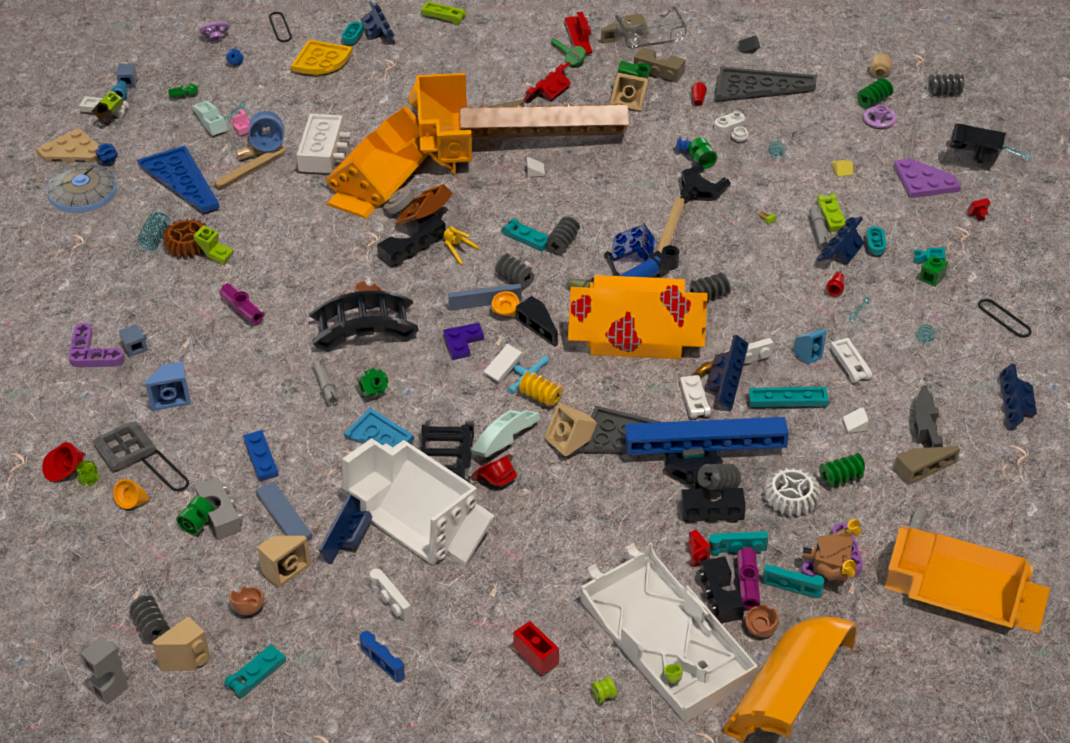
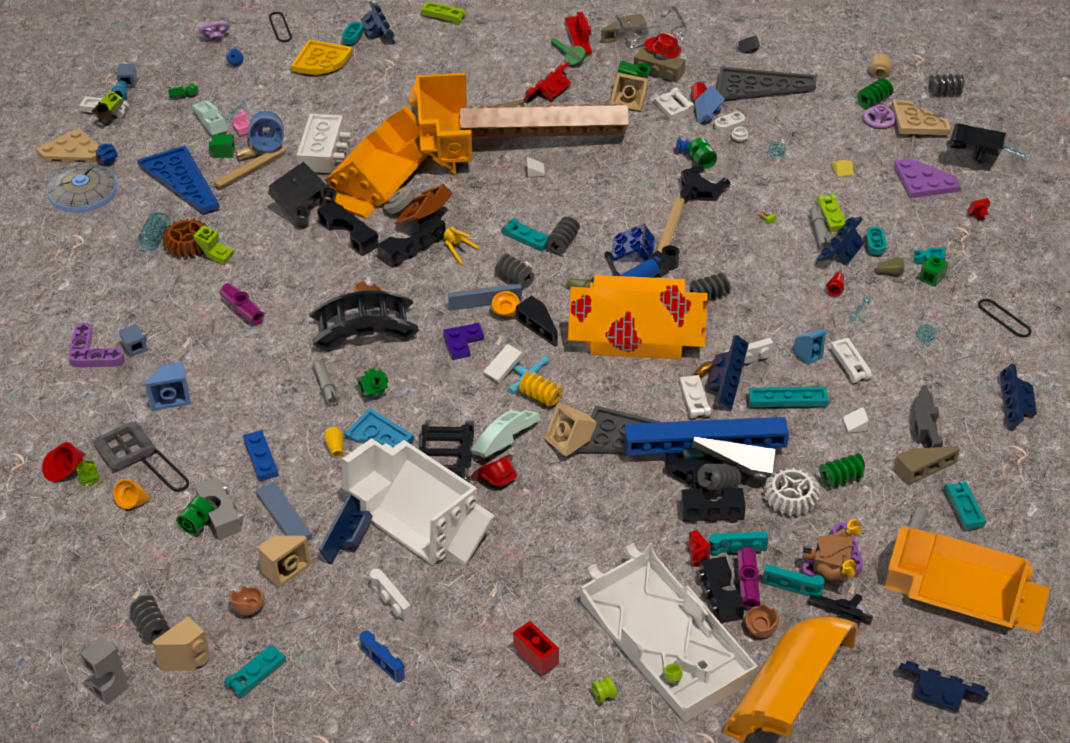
(222, 146): none -> green brick
(298, 190): none -> black piece
(334, 441): none -> yellow cone
(335, 217): none -> black arch
(664, 44): none -> red piece
(670, 107): none -> white plate
(707, 103): none -> medium blue slope
(747, 458): none -> wedge
(842, 607): none -> black piece
(892, 266): none -> olive cone
(917, 121): none -> tan plate
(939, 689): none -> dark blue bracket
(965, 505): none -> teal plate

